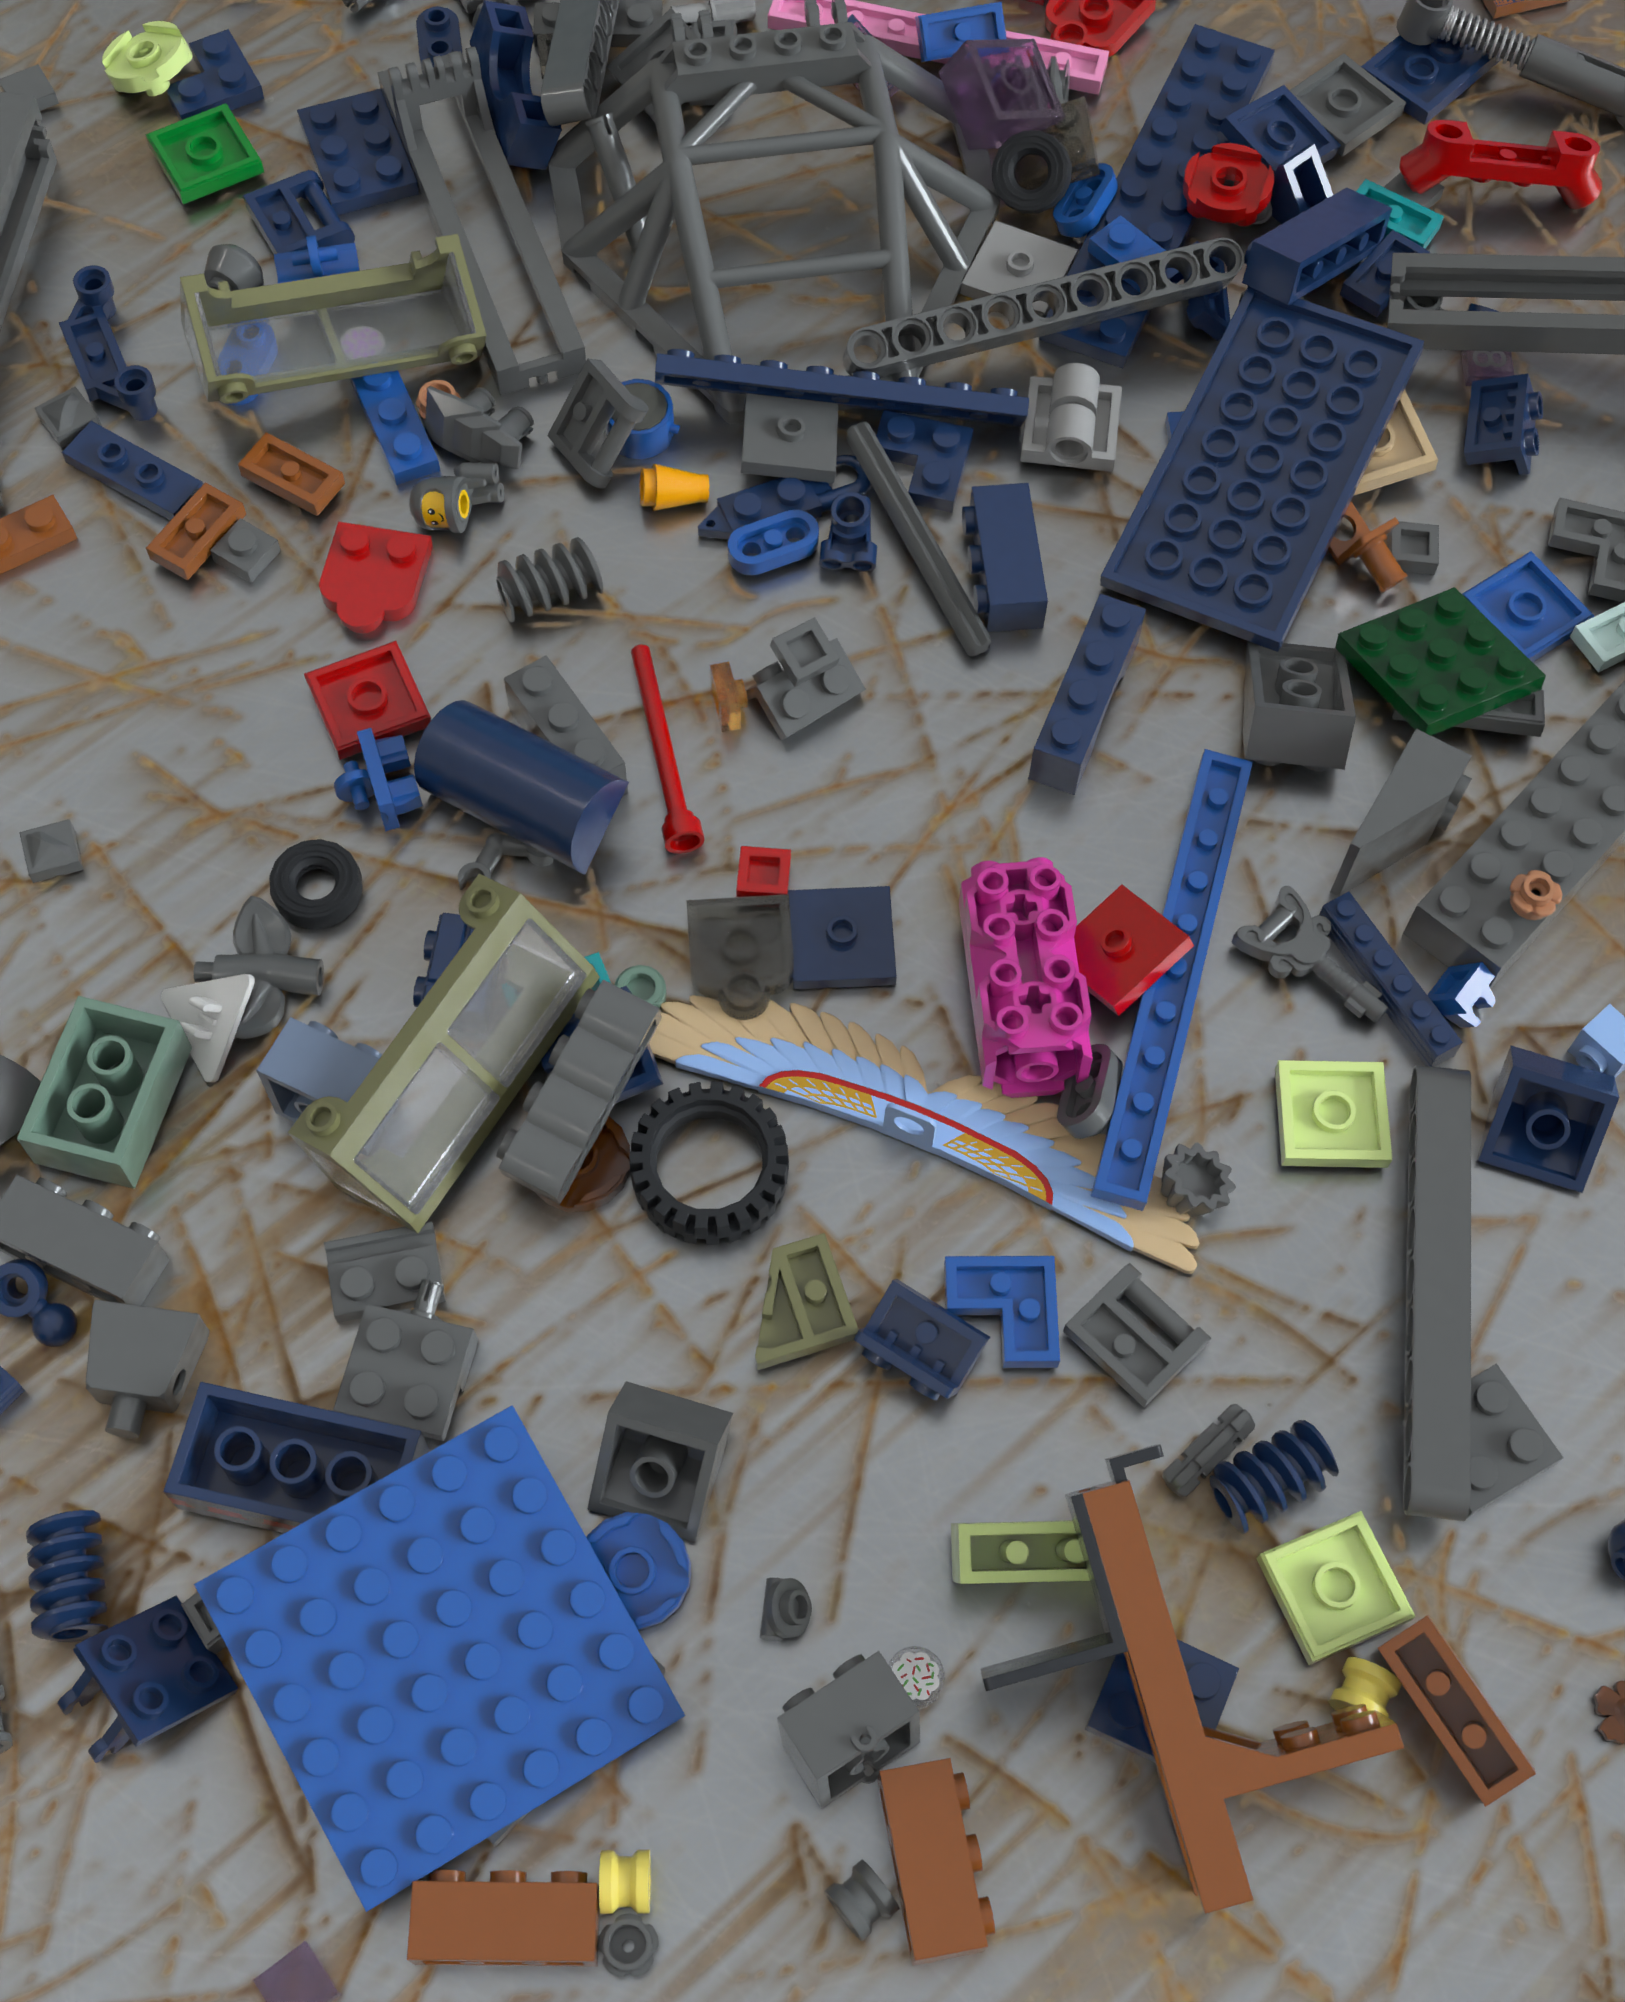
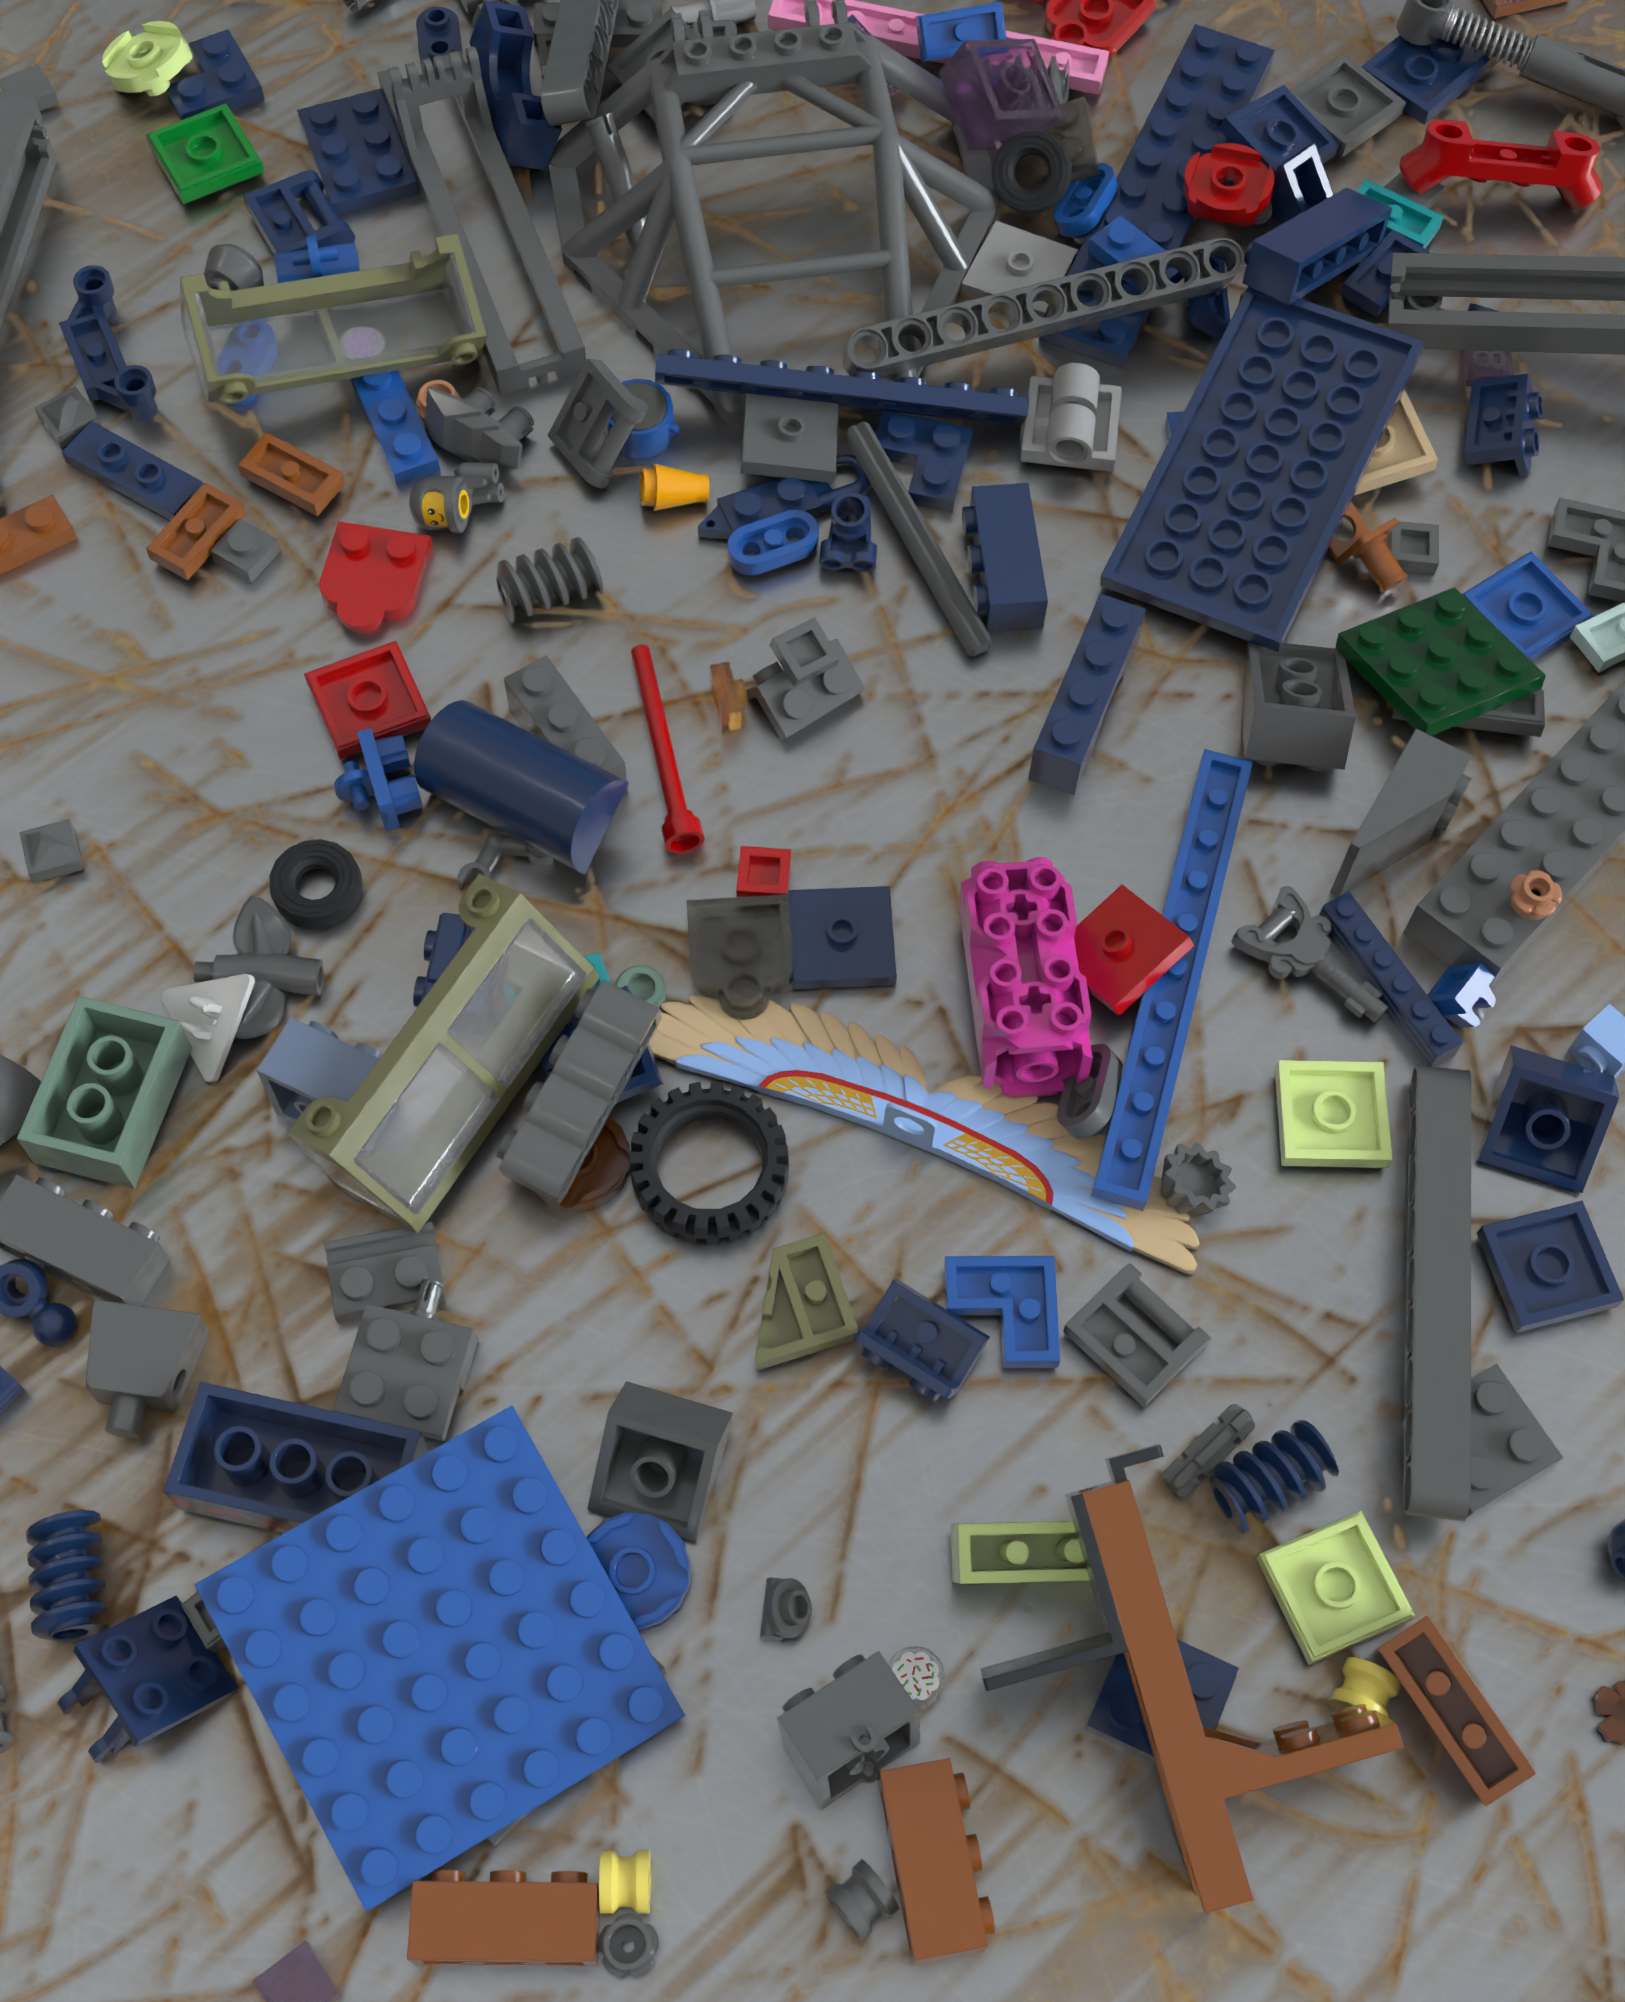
(1549, 1266): none -> dark blue plate

